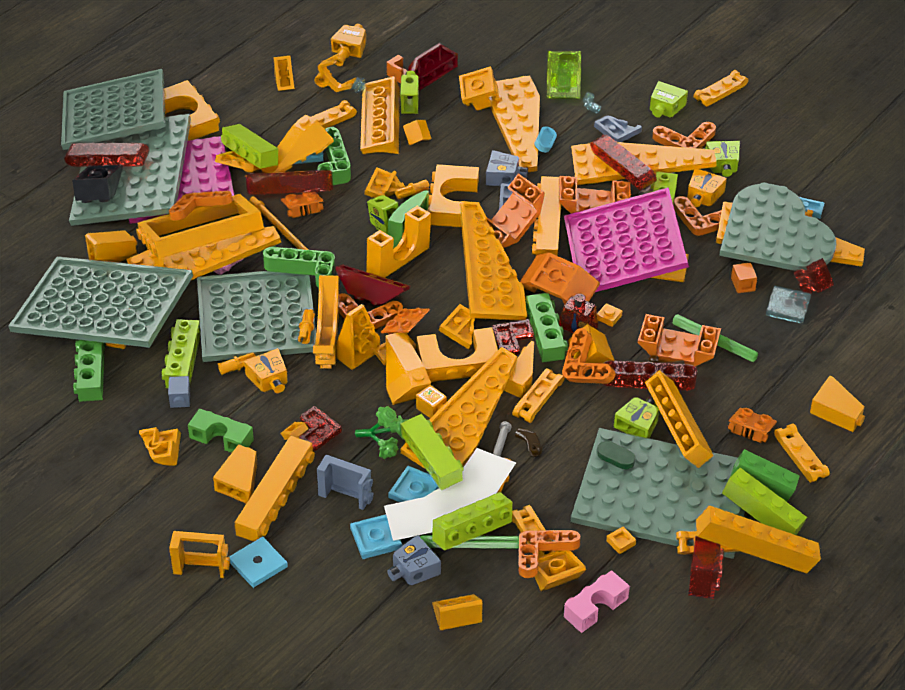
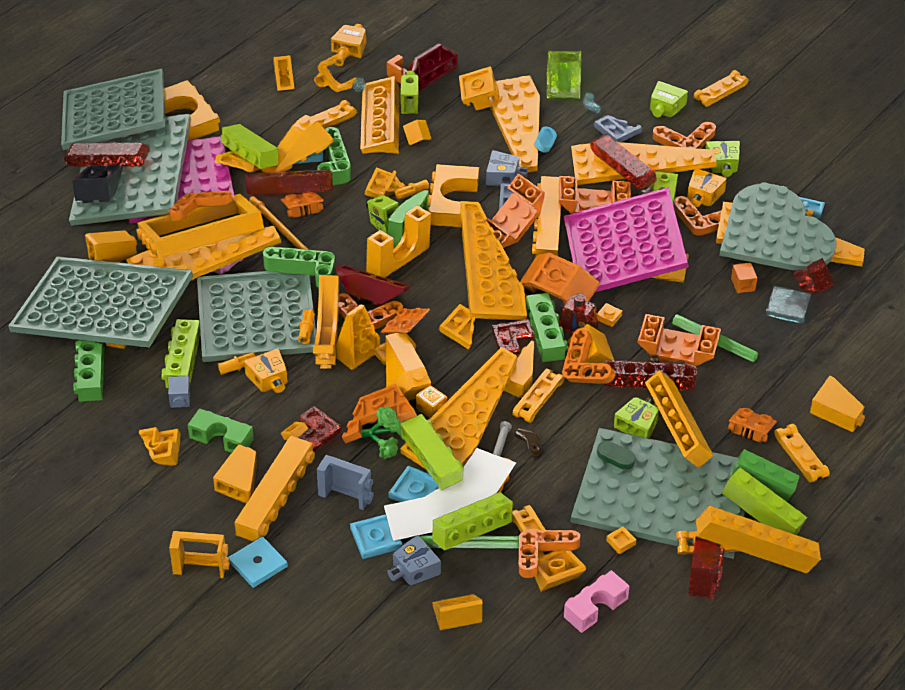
(368, 406): none -> orange wing
(444, 368): light orange arch -> none

